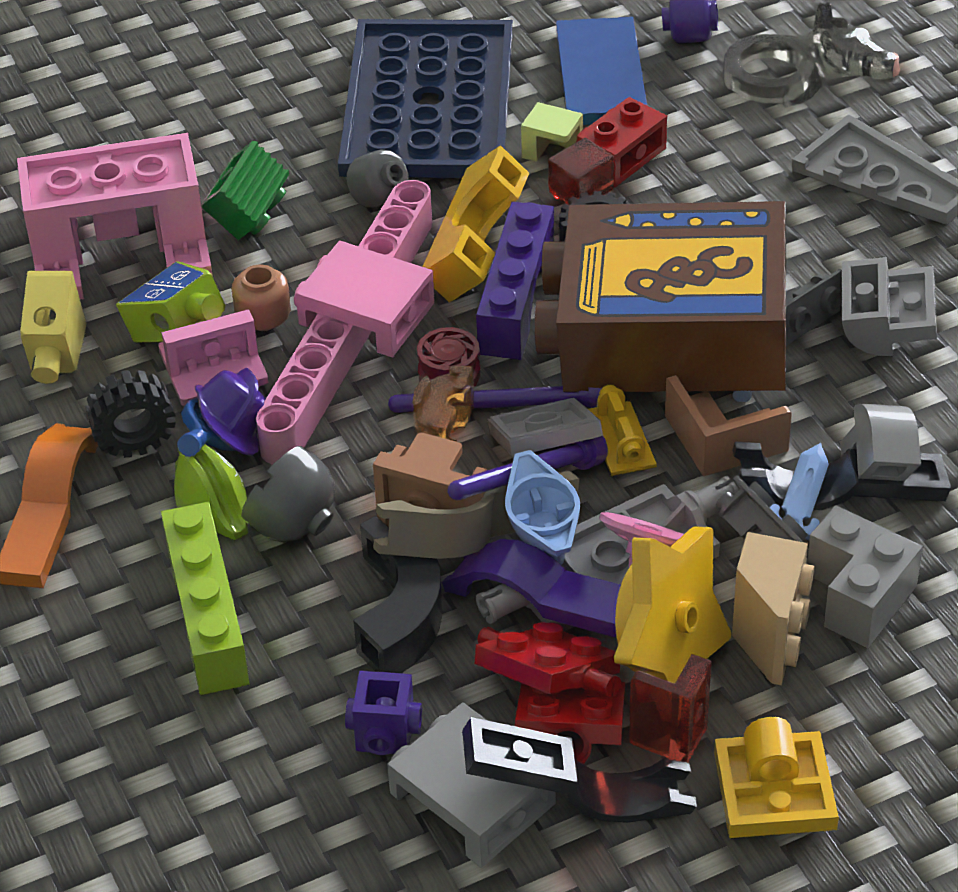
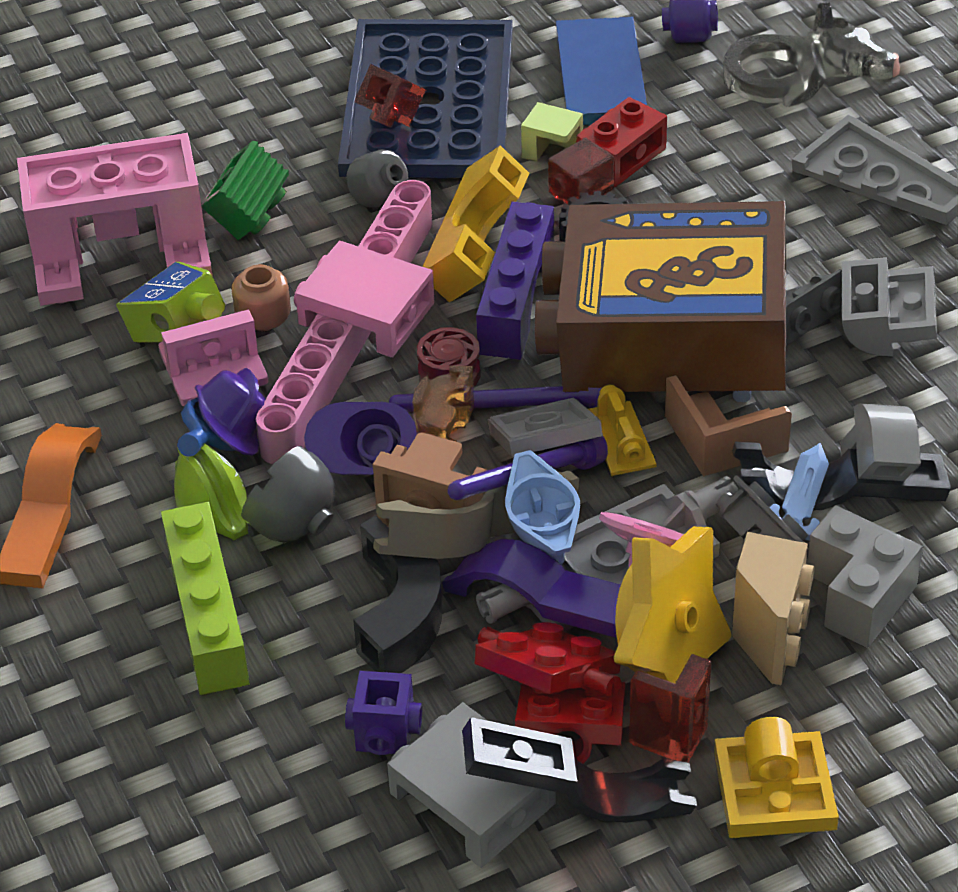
(49, 343): light yellow torso -> none
(126, 395): black tyre -> none
(354, 433): none -> dark purple piece
(389, 97): none -> clear red brick

